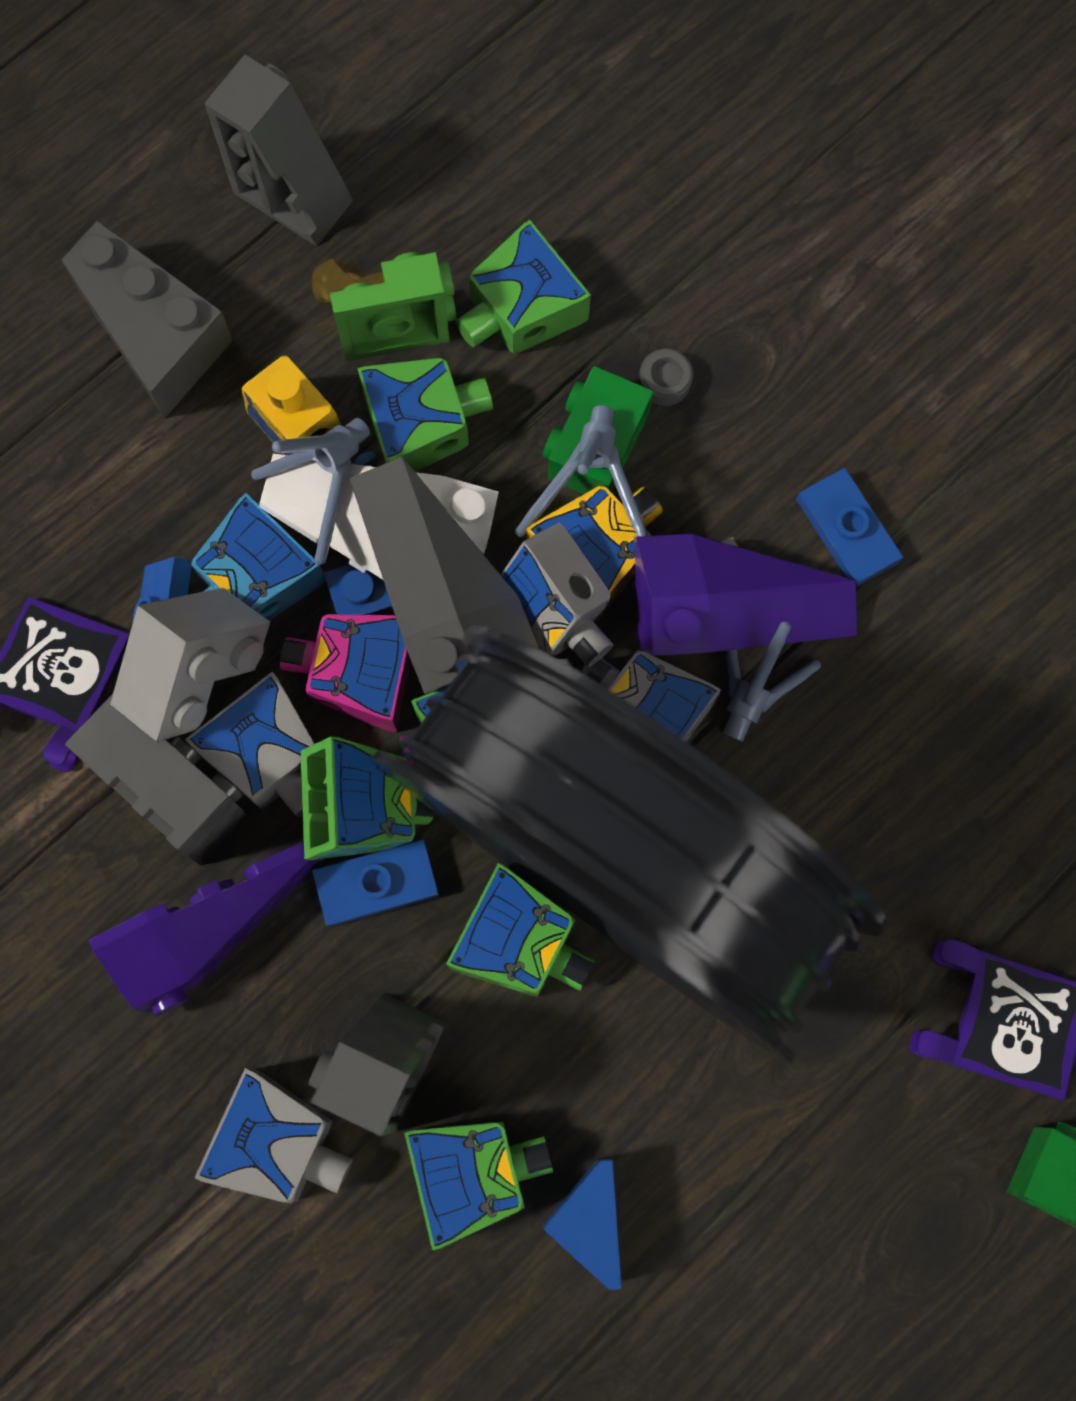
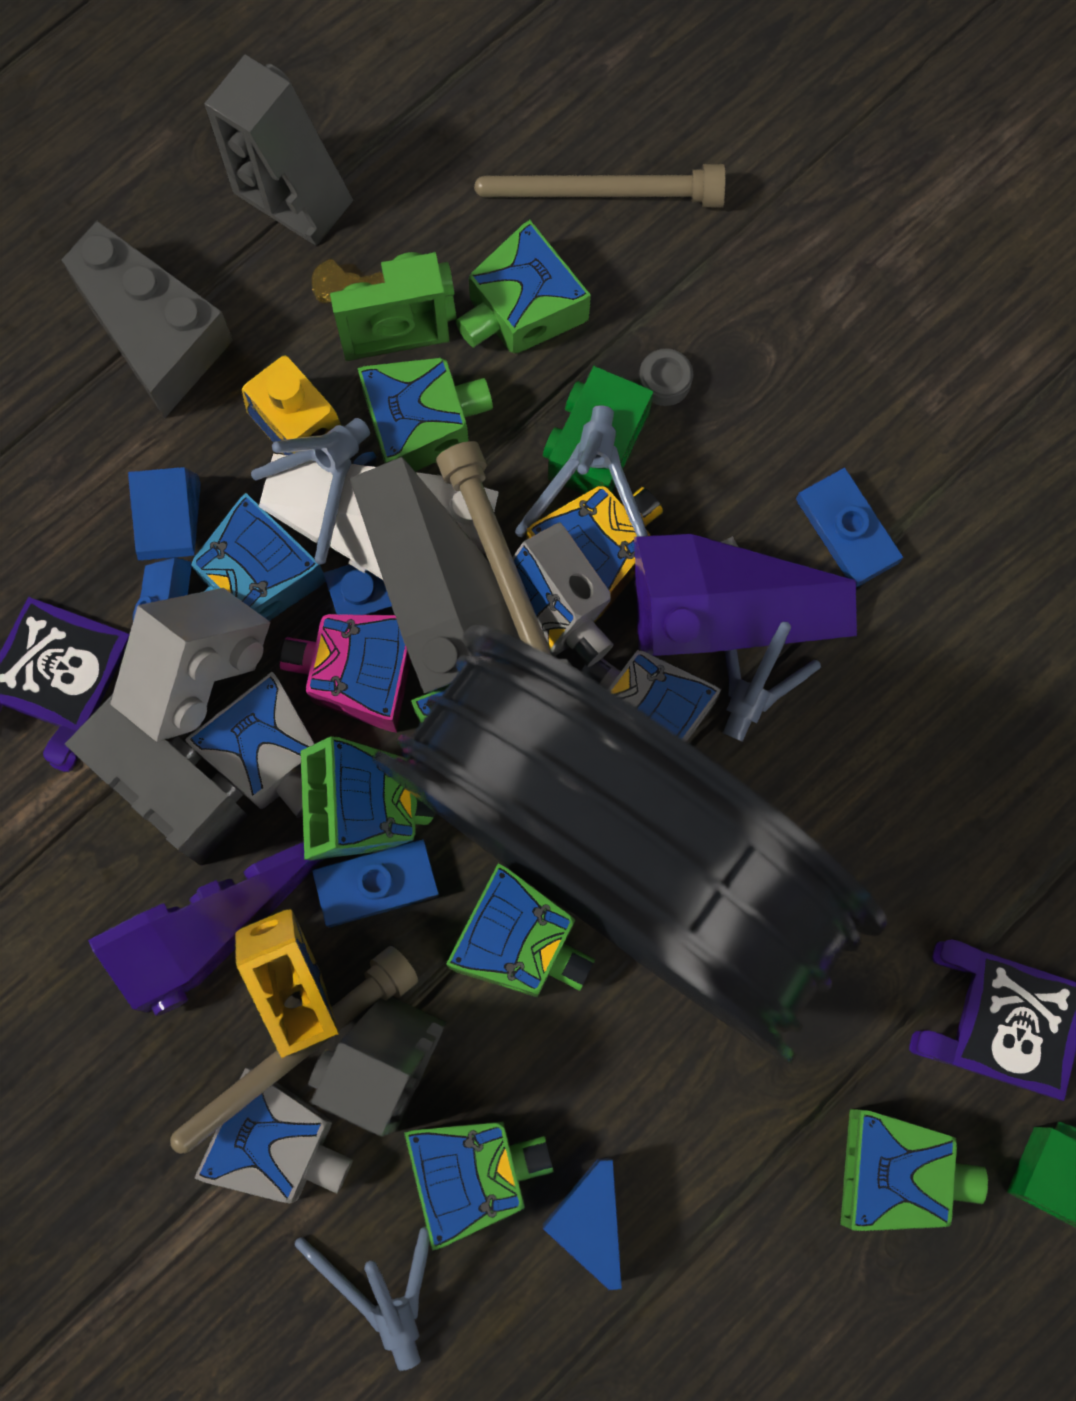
(164, 512): none -> blue slope
(276, 964): none -> yellow torso
(387, 977): none -> dark tan piece
(392, 1316): none -> sand blue plant
(464, 469): none -> dark tan piece
(703, 186): none -> dark tan piece
(903, 1175): none -> torso

